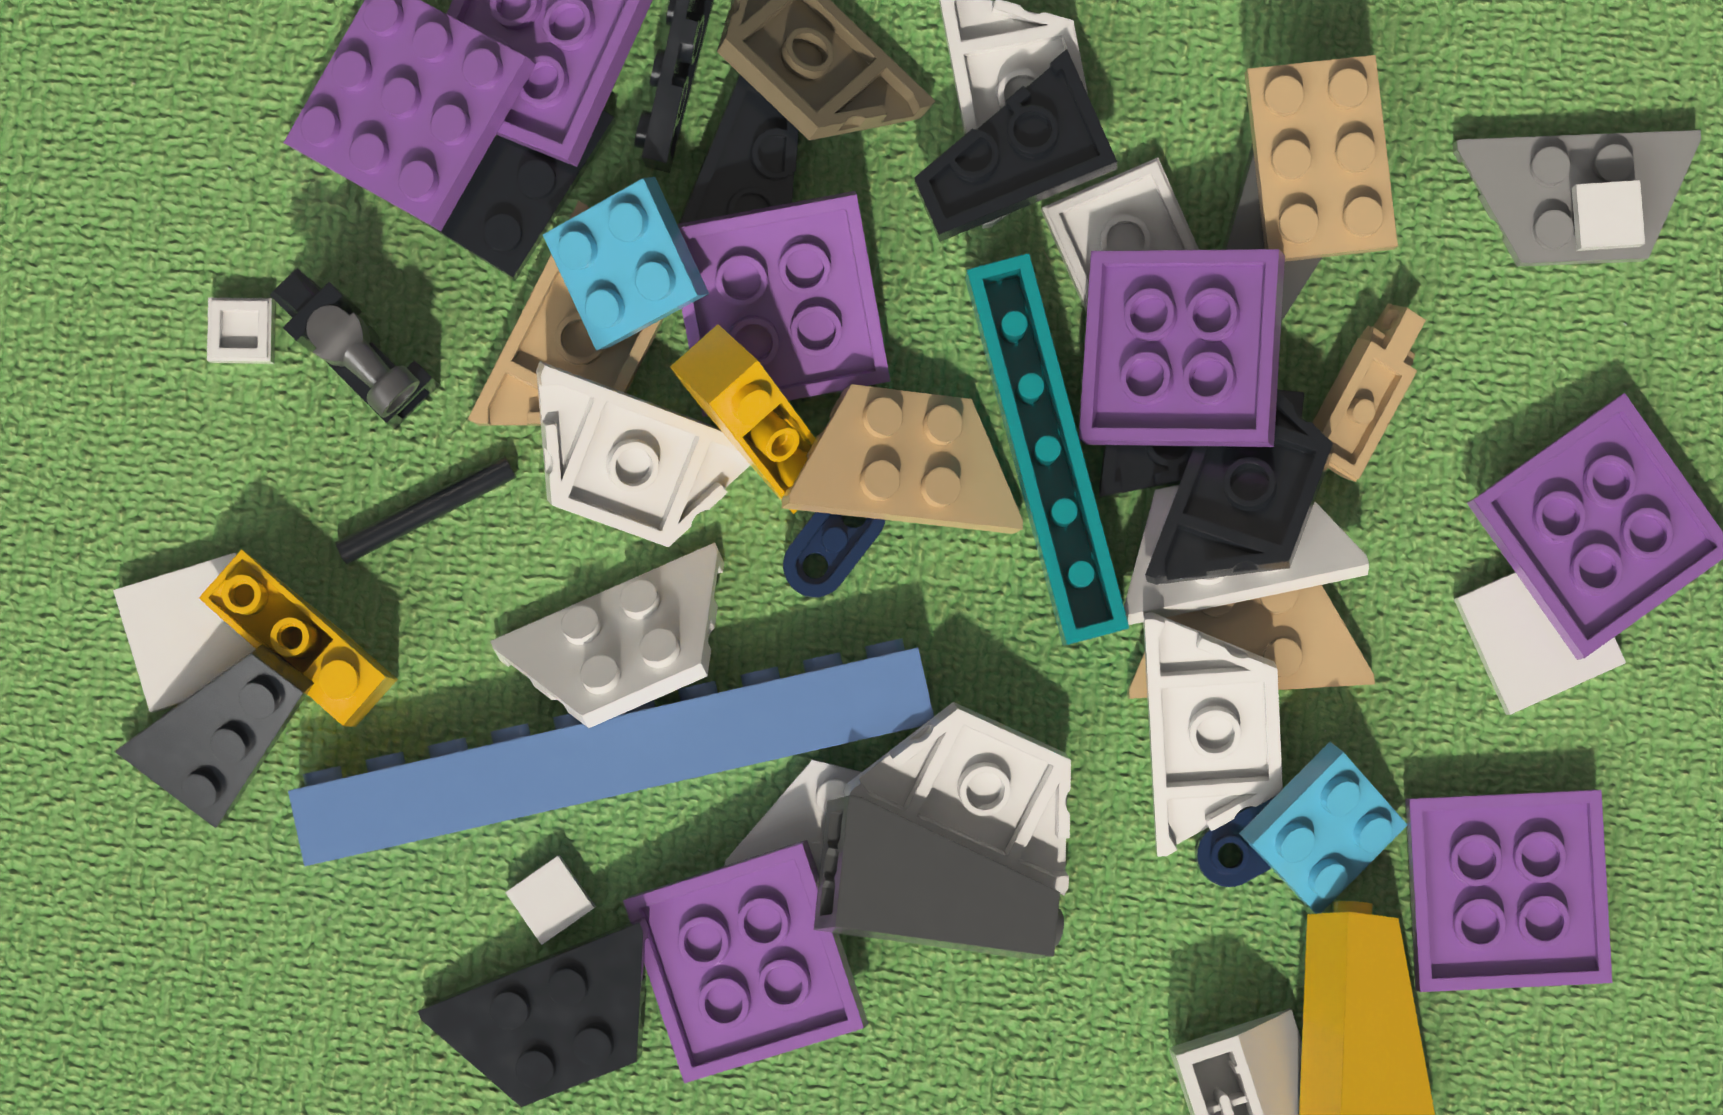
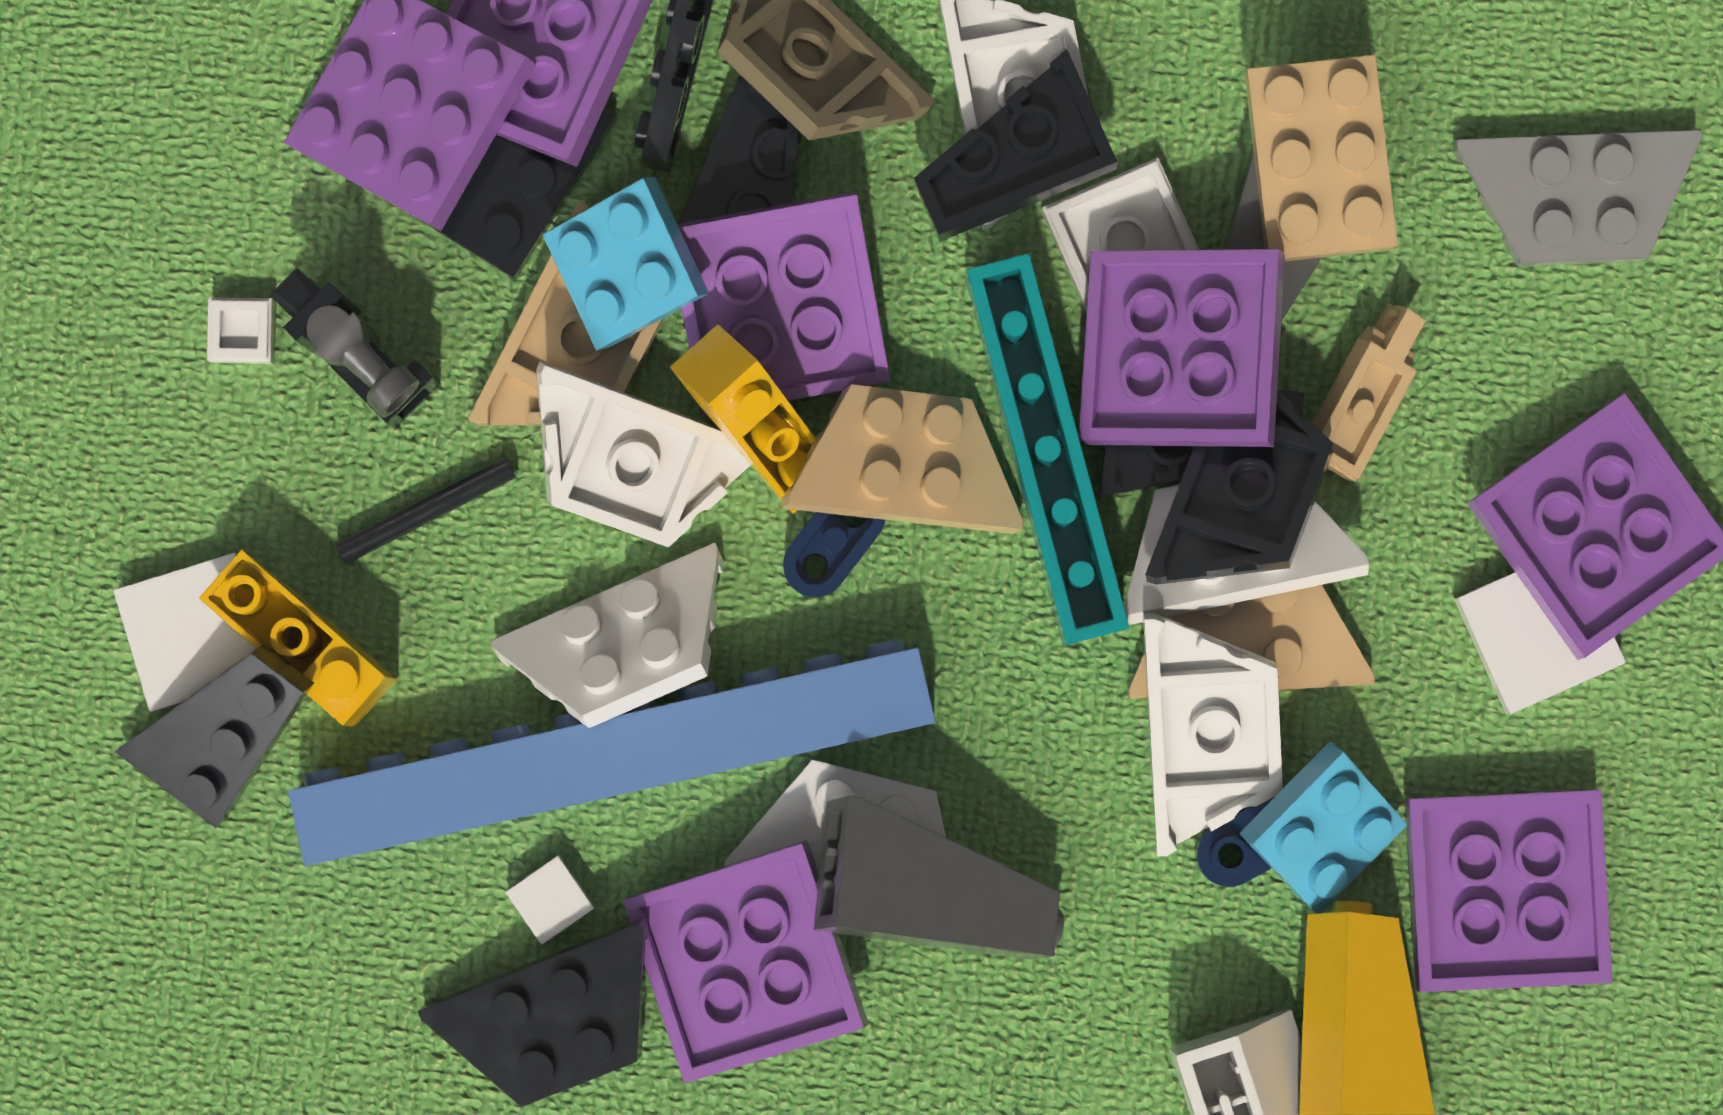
(980, 790): white wing -> none
(1608, 215): white tile -> none

